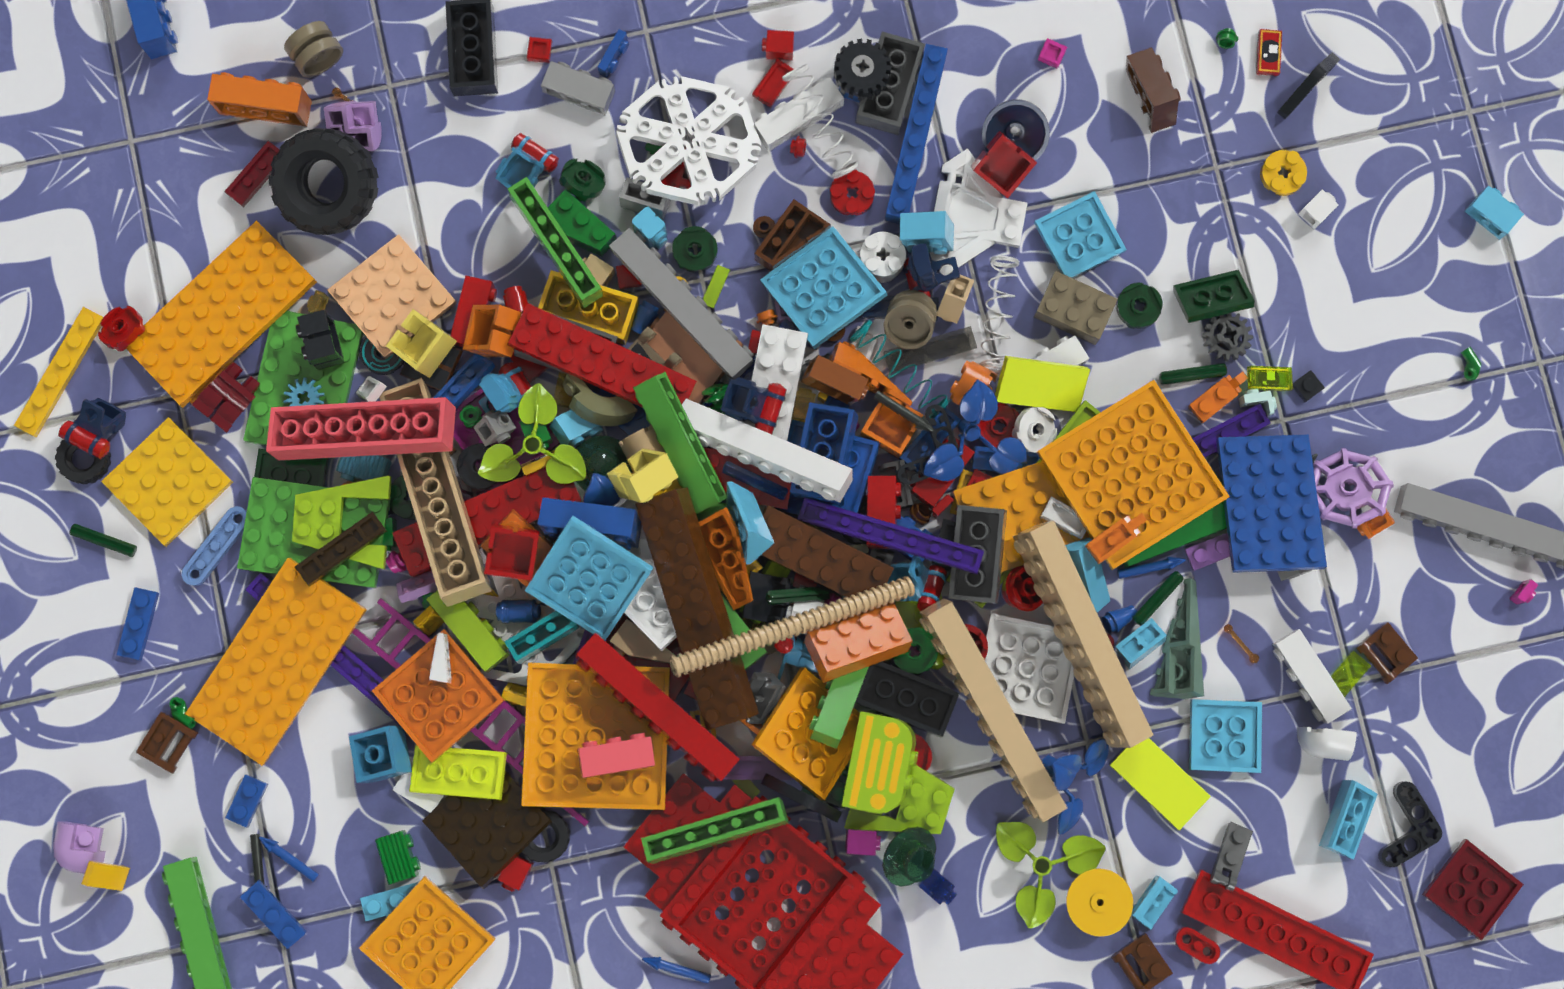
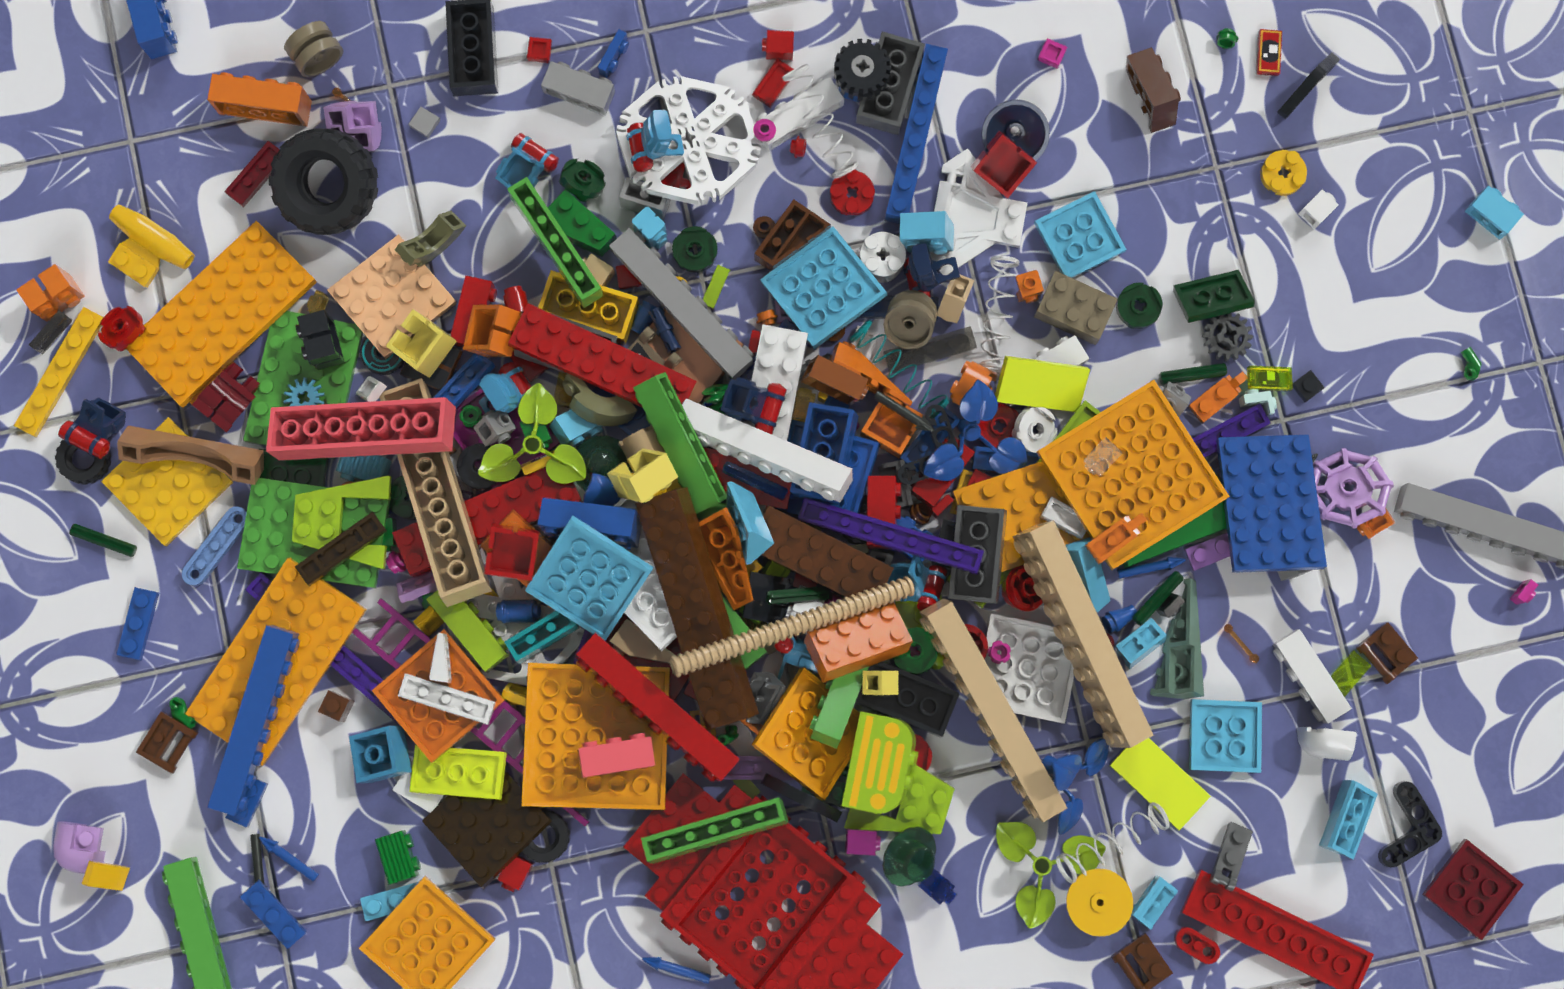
(50, 332): none -> clear smoke tile
(59, 294): none -> orange piece
(146, 245): none -> yellow plate
(149, 445): none -> medium nougat arch
(253, 720): none -> blue brick
(336, 706): none -> reddish brown brick
(424, 122): none -> light grey tile
(432, 241): none -> olive arch
(446, 699): none -> white tile
(651, 140): none -> dark azure piece
(664, 330): none -> dark blue pin
(730, 736): none -> green arm
(764, 136): none -> dark pink plate
(880, 683): none -> light yellow brick
(1003, 647): none -> dark pink plate
(1029, 287): none -> orange bracket
(1102, 457): none -> clear bracket
(1150, 813): none -> white piece
(1171, 606): none -> black plate
(1176, 397): none -> light grey brick

